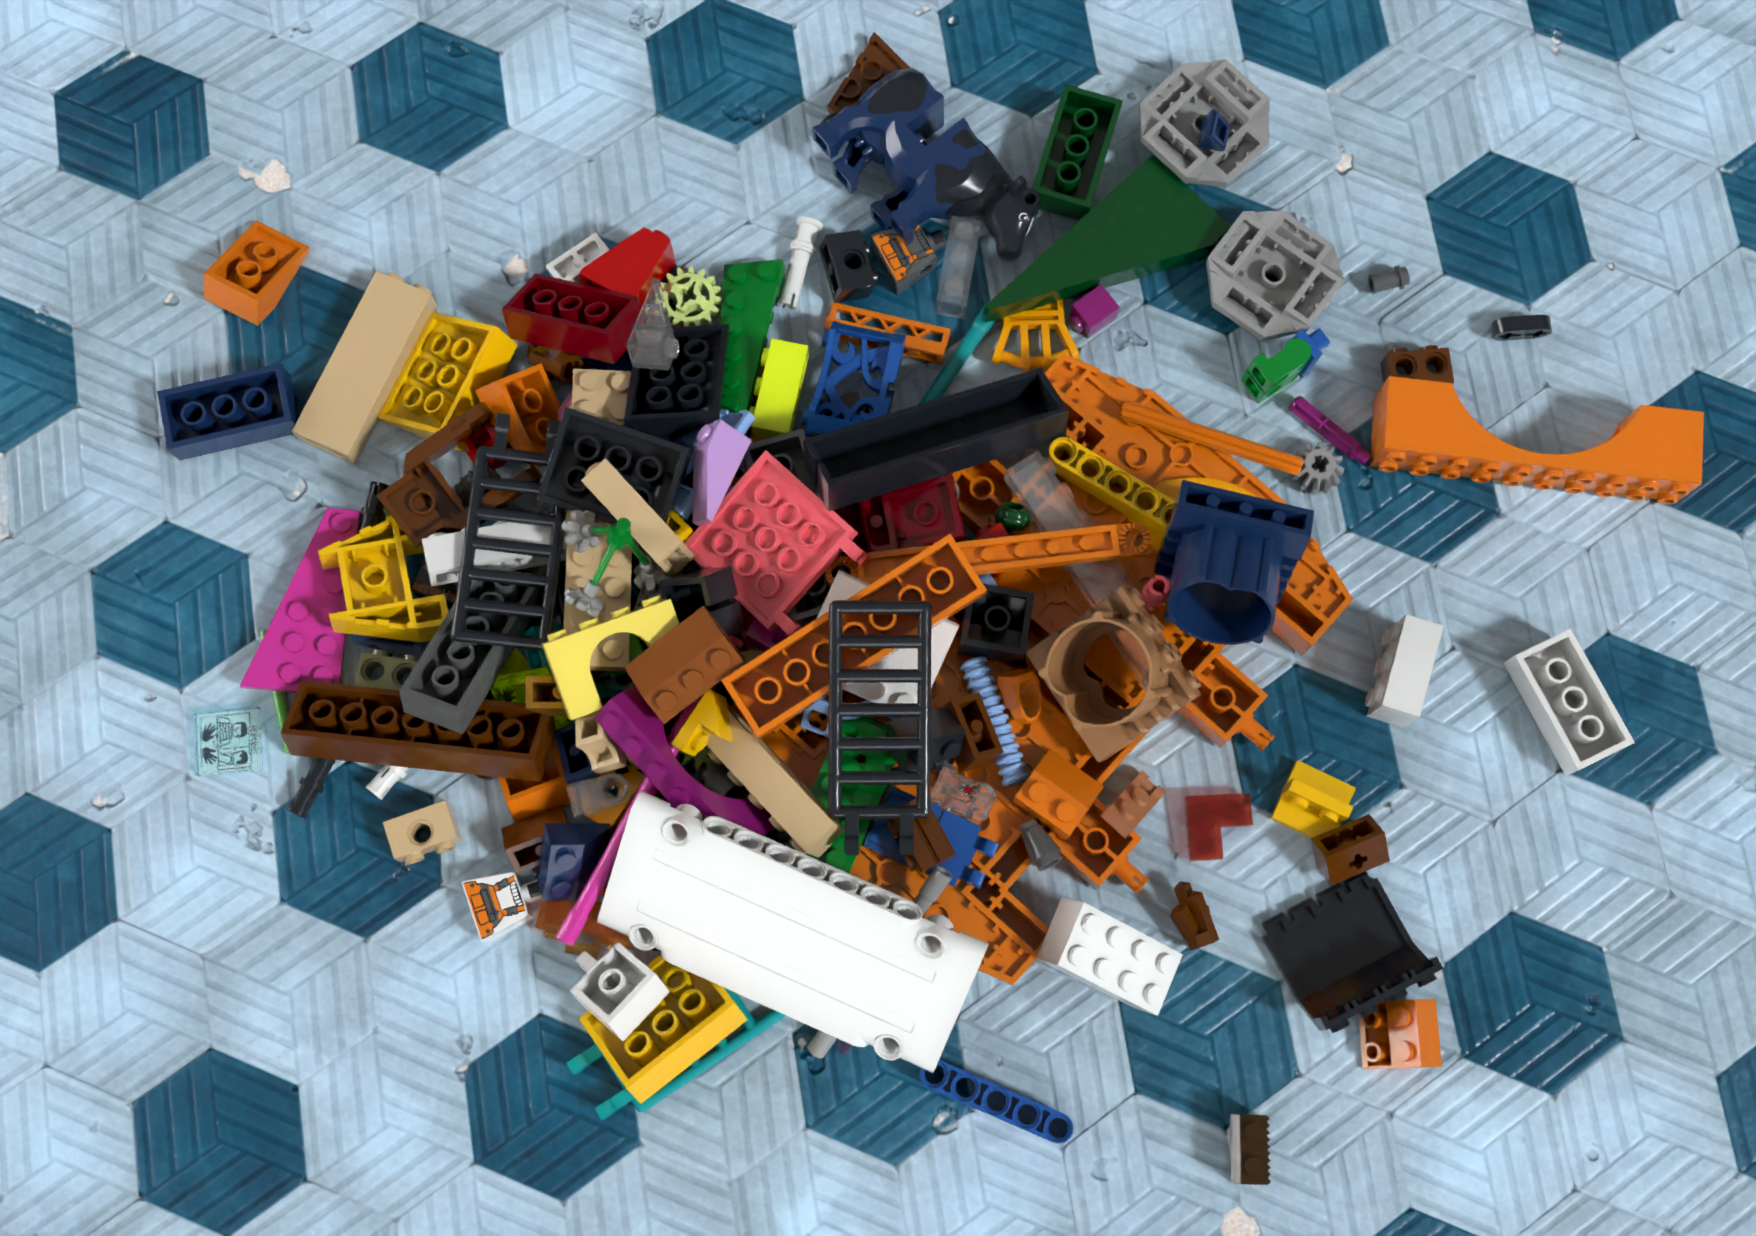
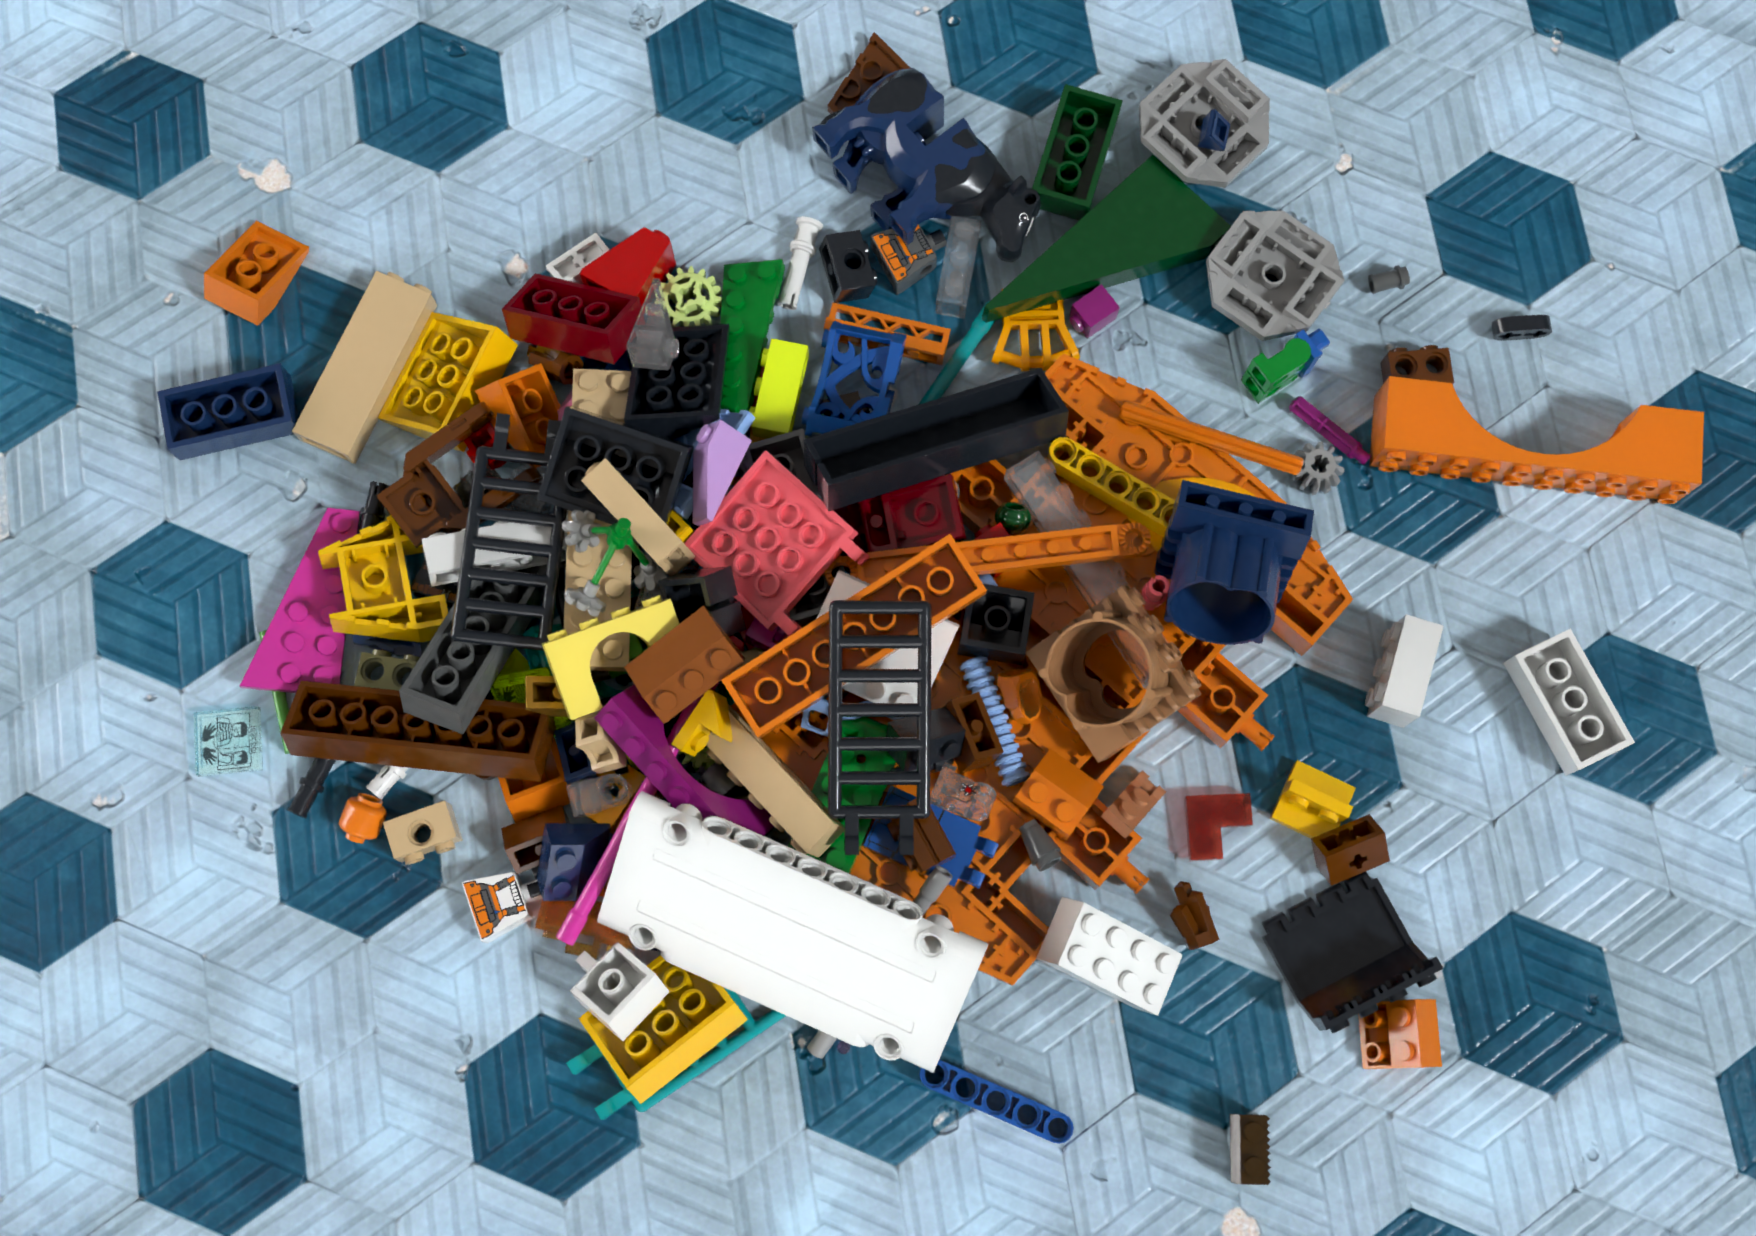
(362, 818): none -> orange head

